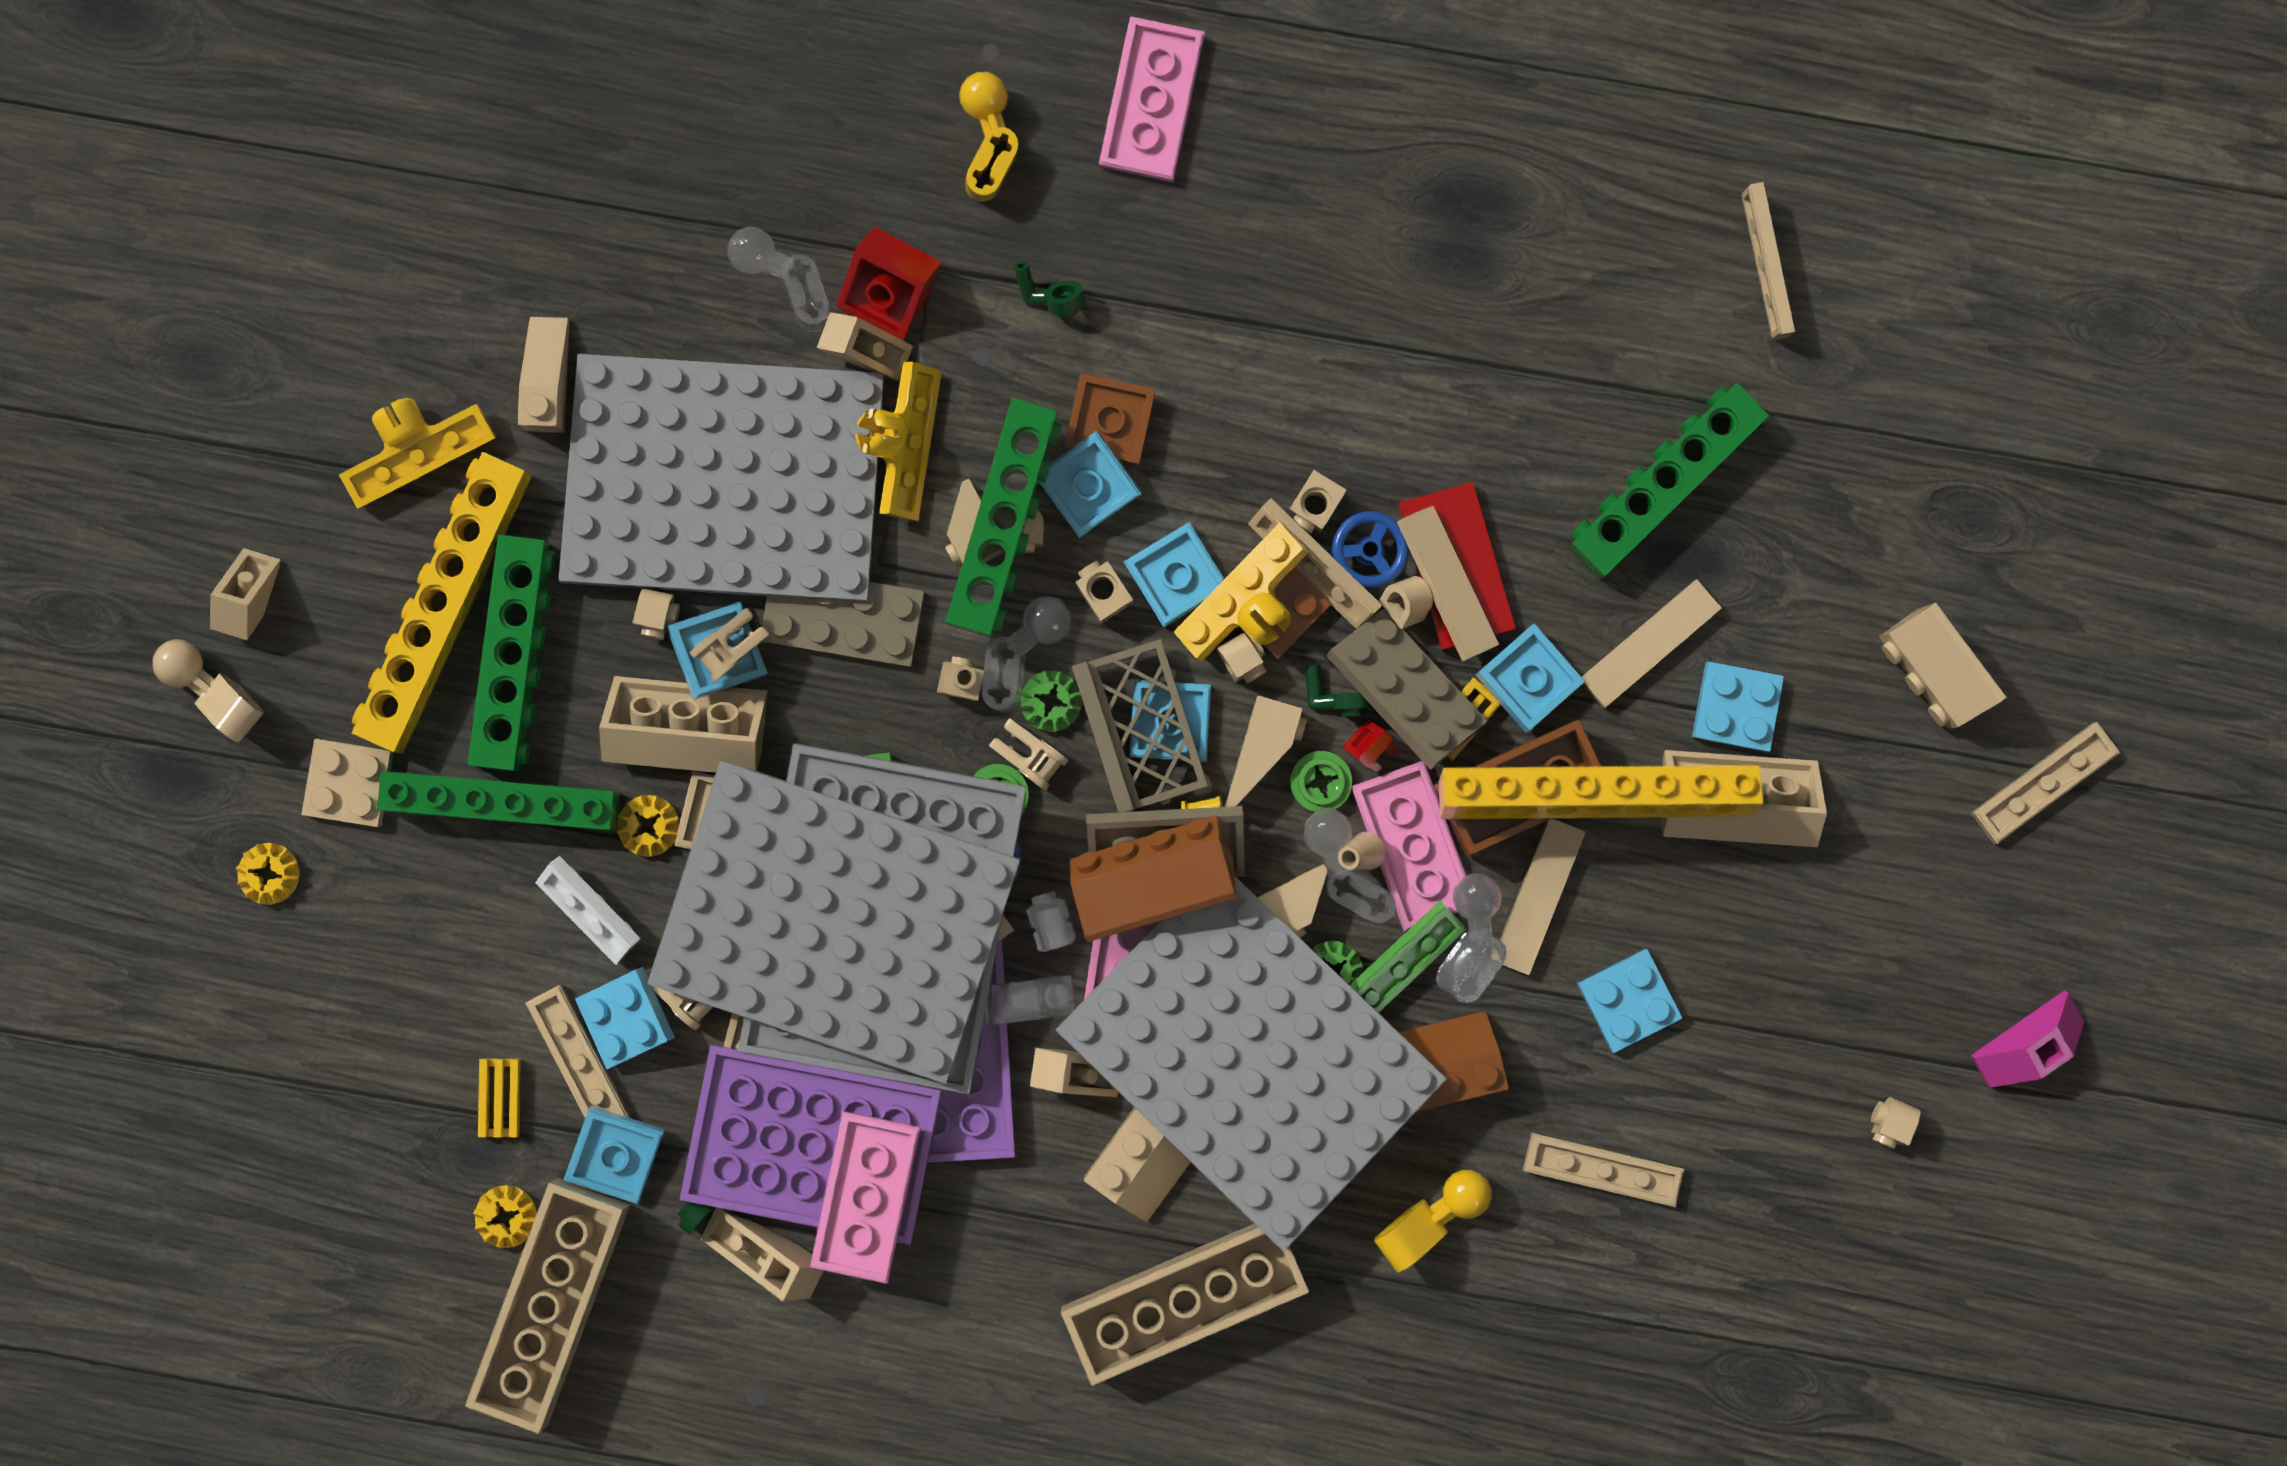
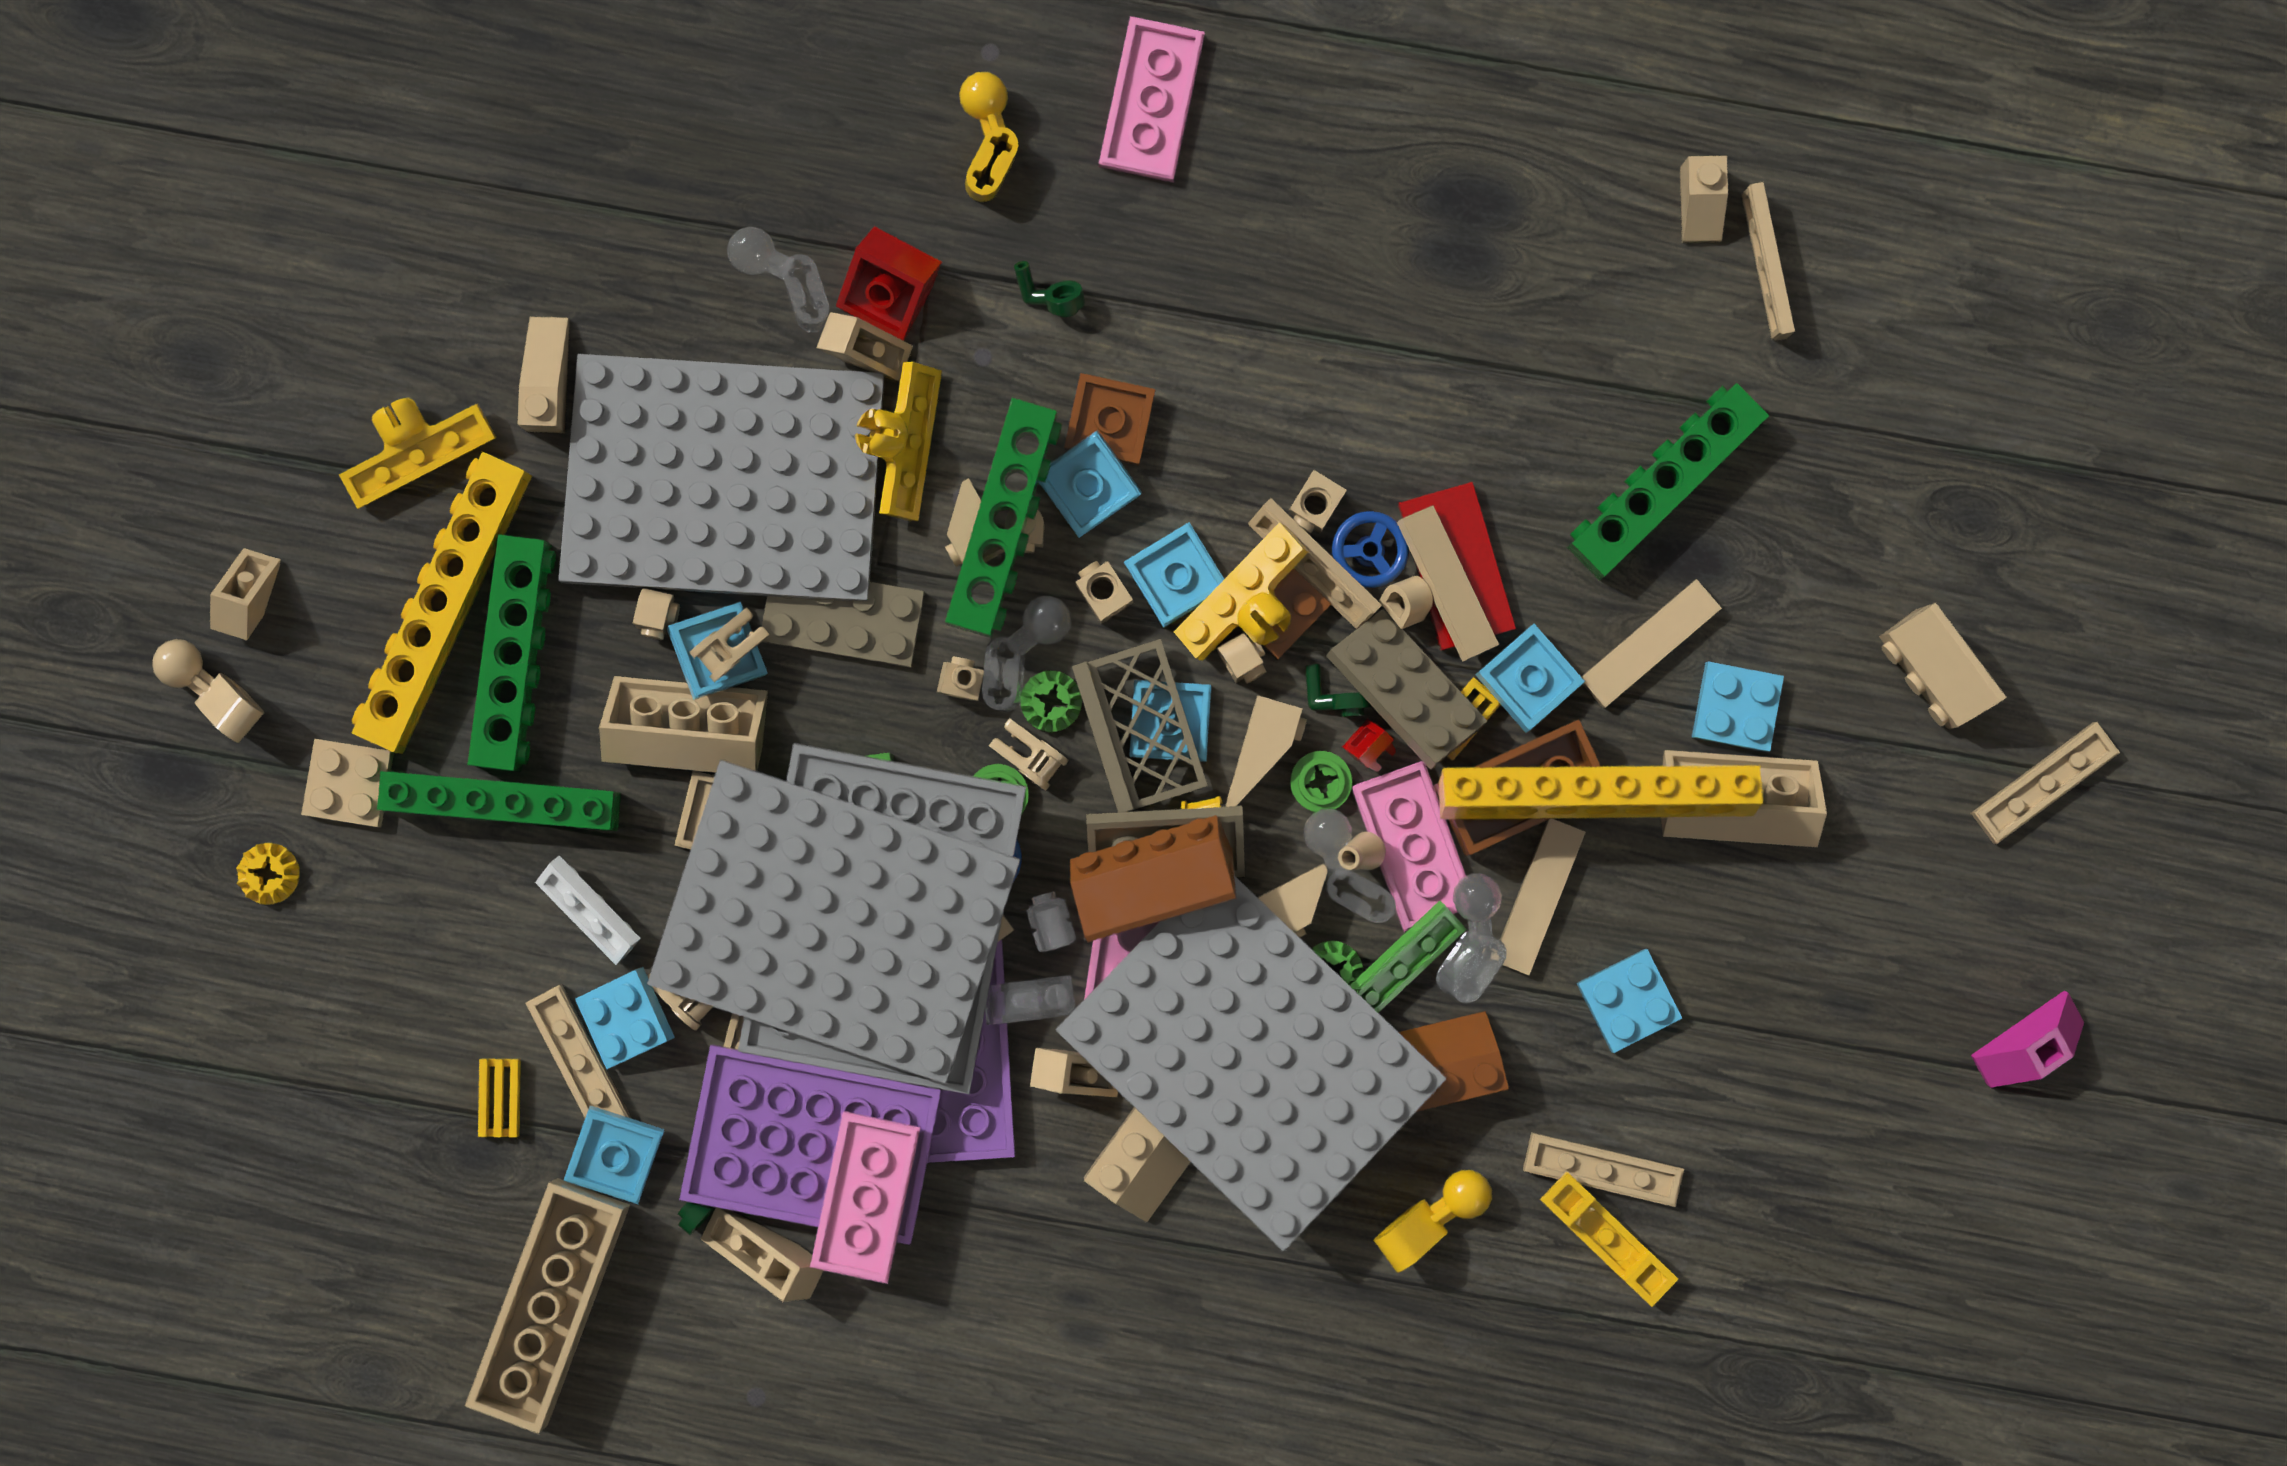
(511, 1199): yellow gear -> none
(665, 827): yellow gear -> none
(1181, 1301): tan brick -> none
(1609, 1239): none -> yellow slope
(1703, 198): none -> tan slope
(1894, 1122): tan plate -> none

